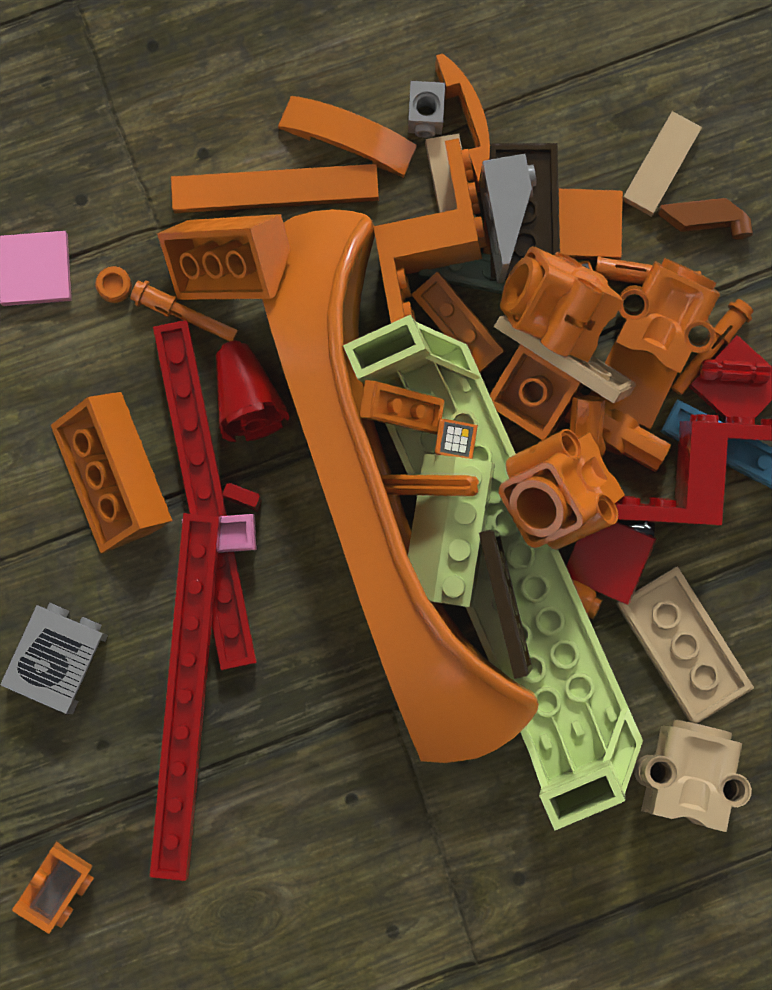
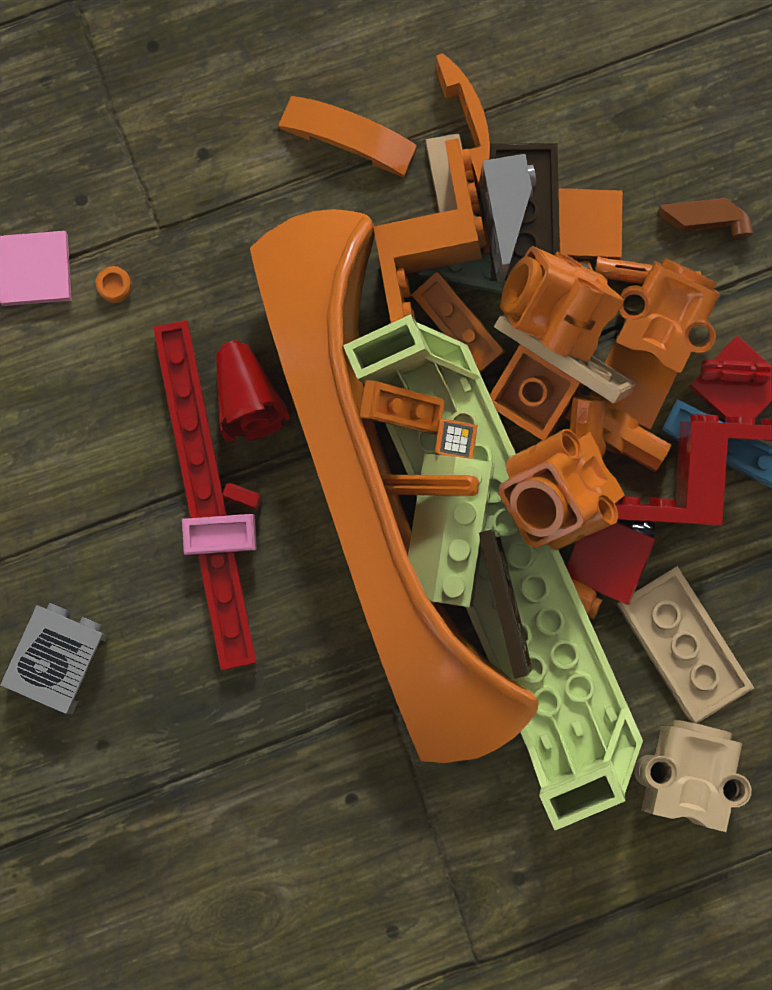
(53, 888): orange window -> none
(110, 471): orange slope -> none
(166, 304): orange pin -> none
(185, 697): red plate -> none
(226, 257): orange slope -> none
(274, 188): orange tile -> none
(426, 95): light grey brick -> none
(661, 163): tan tile -> none
(727, 327): orange pin -> none

